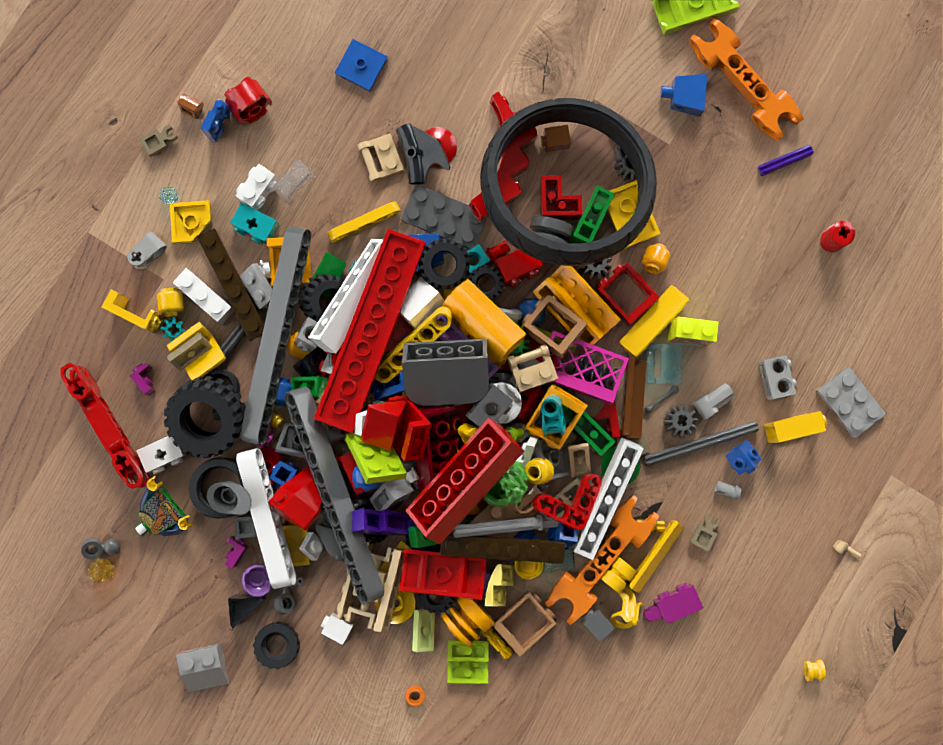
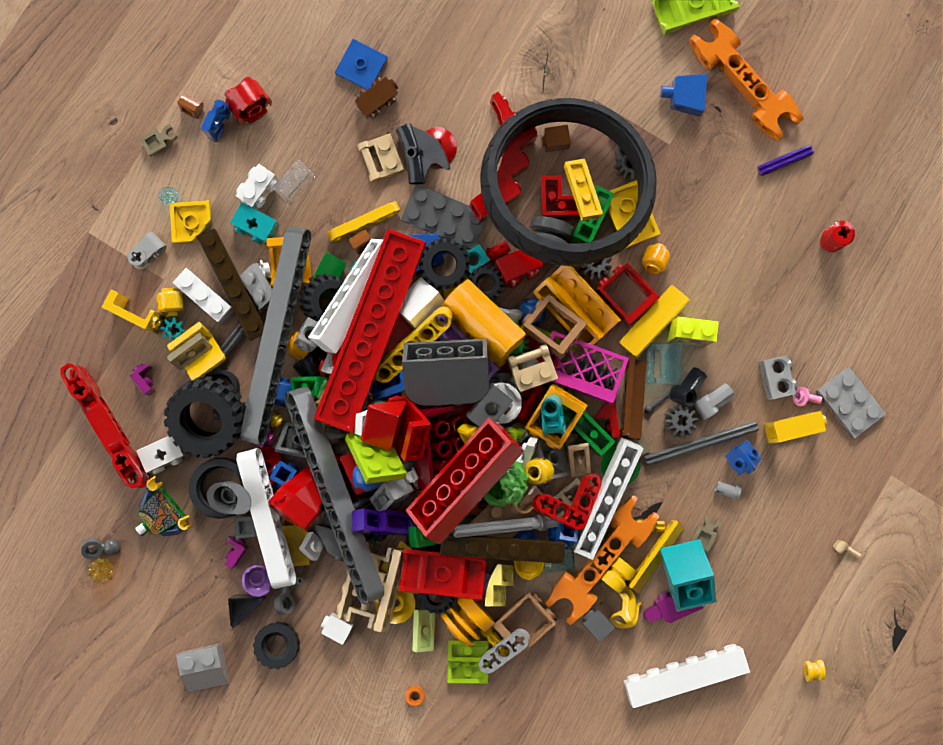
(360, 241): none -> dark orange brick
(381, 94): none -> reddish brown brick
(503, 659): none -> light grey beam
(583, 189): none -> yellow plate
(686, 675): none -> white brick
(687, 392): none -> black piece
(688, 575): none -> slope
(802, 397): none -> bright pink plate

